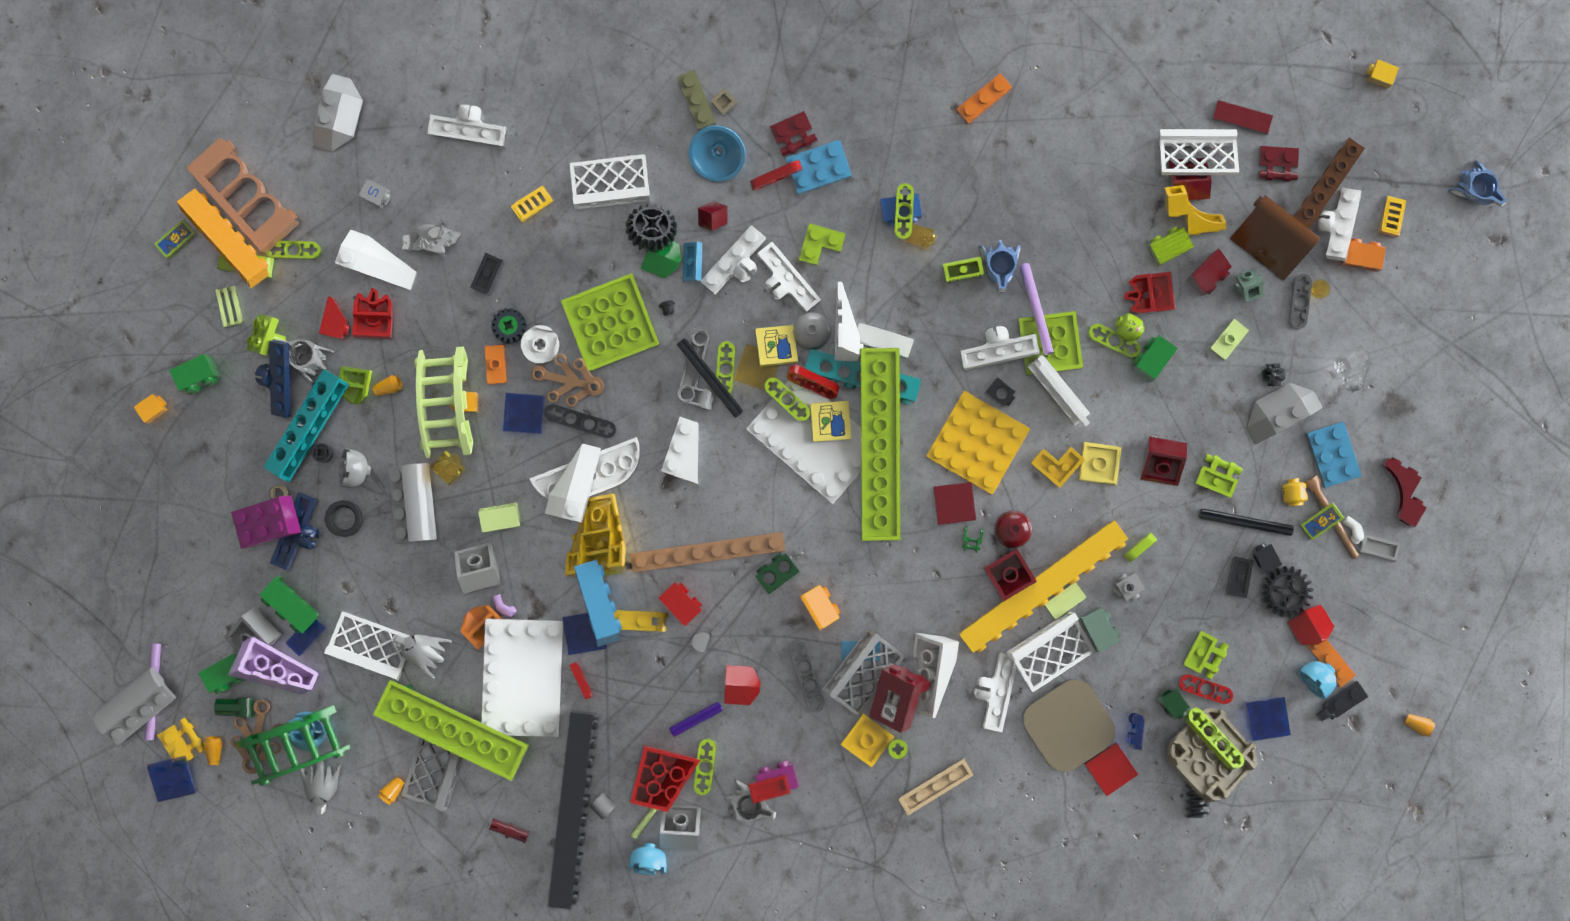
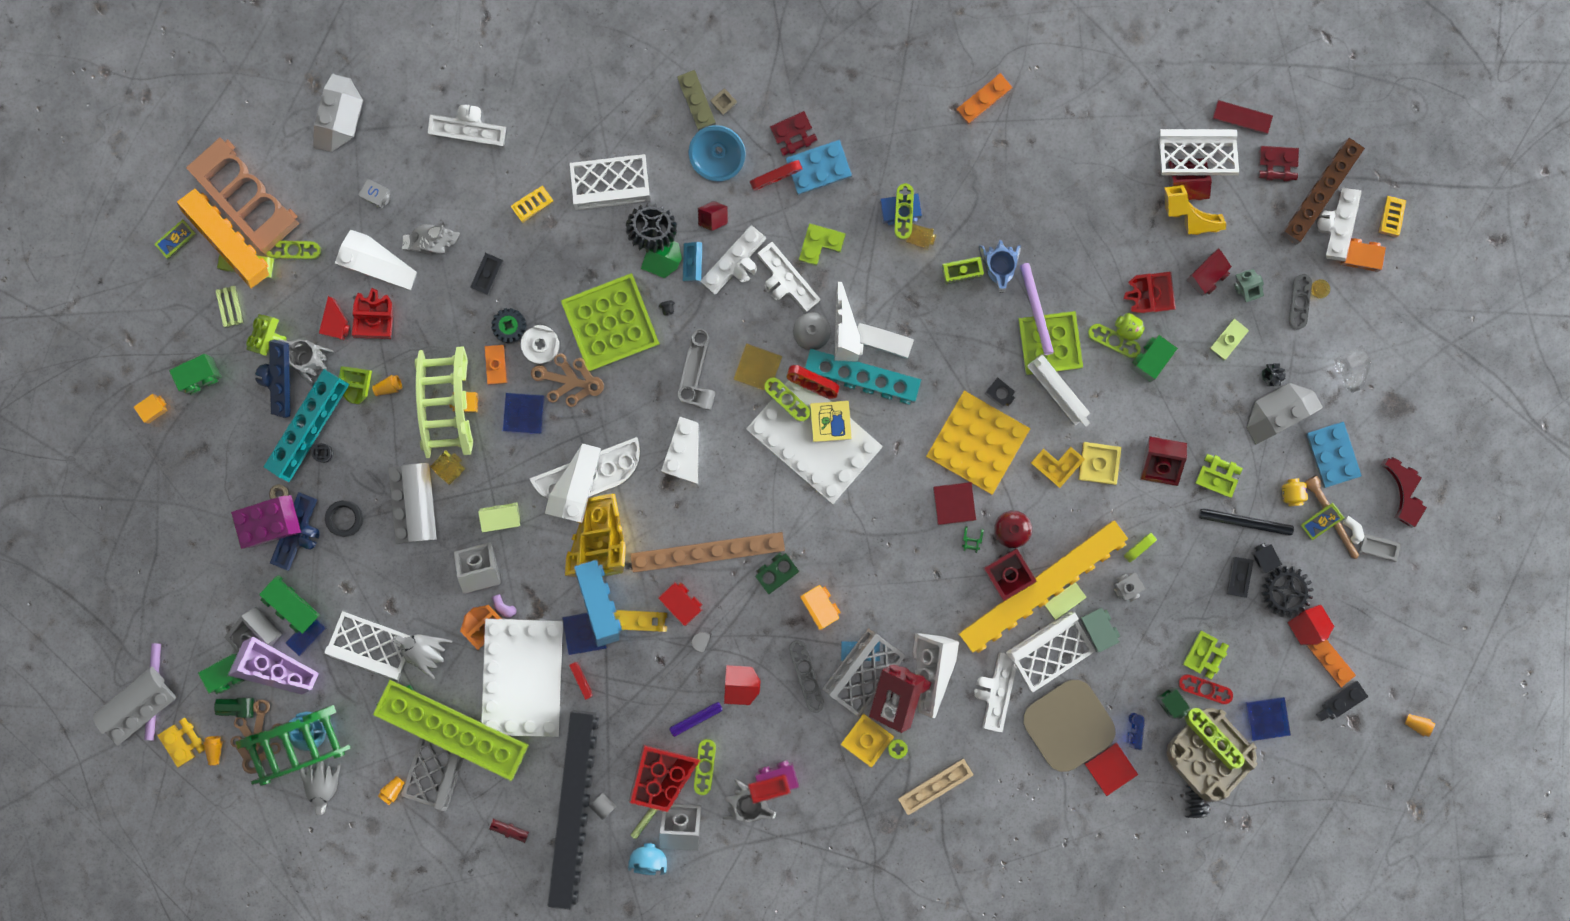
(171, 778): clear blue plate -> none
(353, 468): light grey cylinder -> none
(579, 424): black beam -> none
(710, 377): black axle -> none
(730, 355): lime beam -> none
(776, 345): light yellow tile -> none
(880, 443): lime plate -> none
(999, 349): white plate -> none
(1170, 246): lime brick -> none
(1275, 237): reddish brown door -> none
(1319, 678): medium azure cylinder -> none
(1382, 73): yellow brick -> none
(1479, 186): medium blue piece -> none

